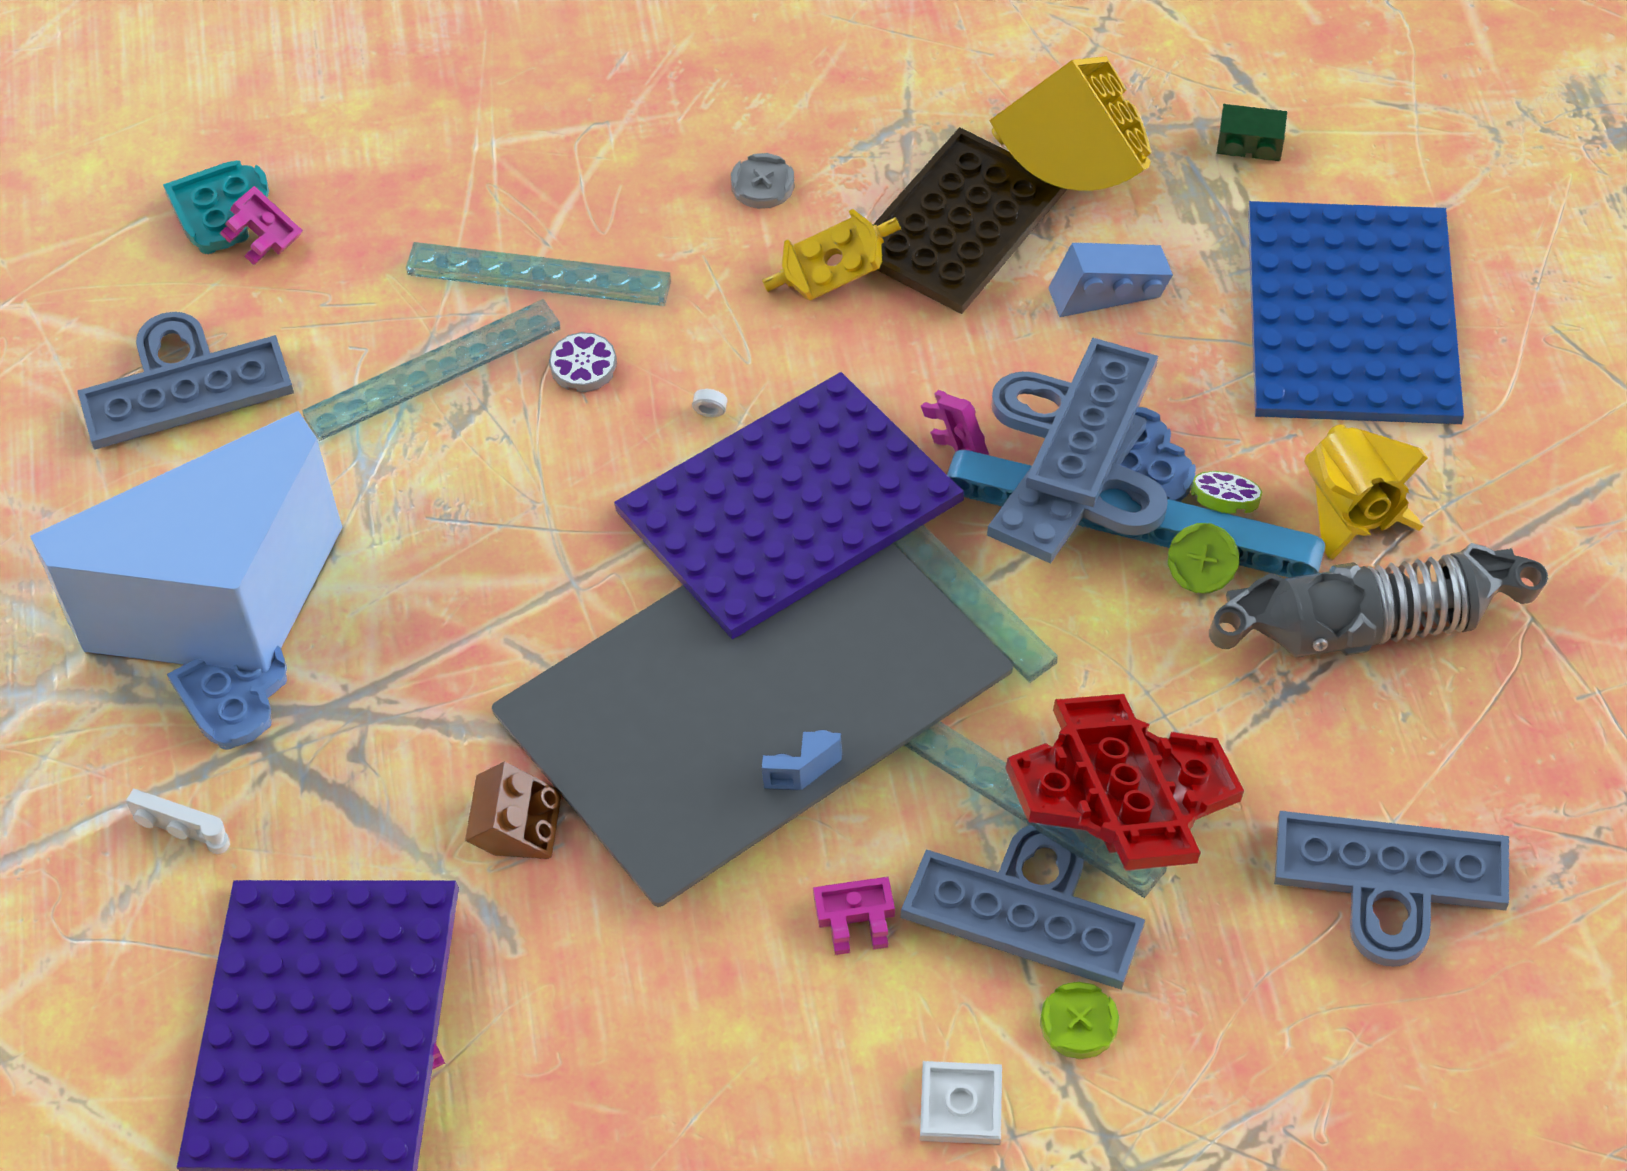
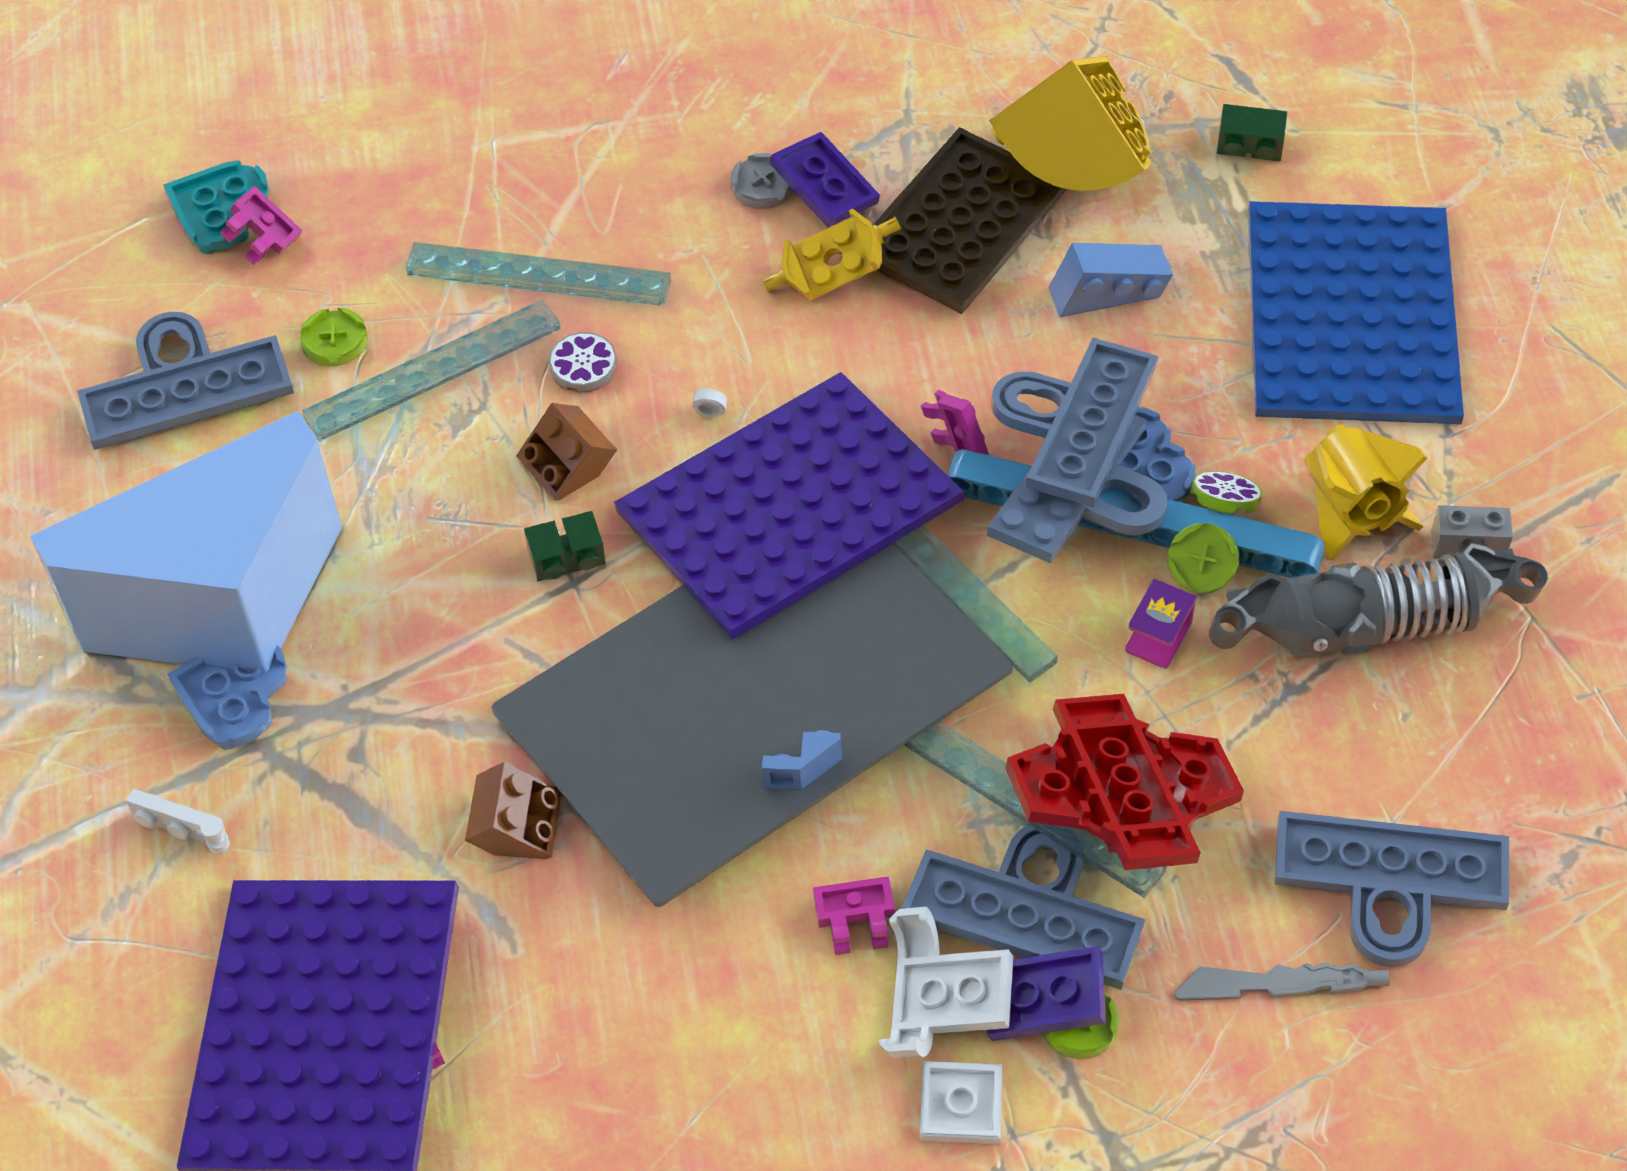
(333, 337): none -> lime tile
(560, 555): none -> dark green piece
(565, 450): none -> dark orange slope
(824, 179): none -> dark purple plate
(942, 990): none -> white piece
(1055, 993): none -> dark purple plate
(1160, 623): none -> piece
(1281, 981): none -> light grey sword
(1461, 525): none -> light grey brick

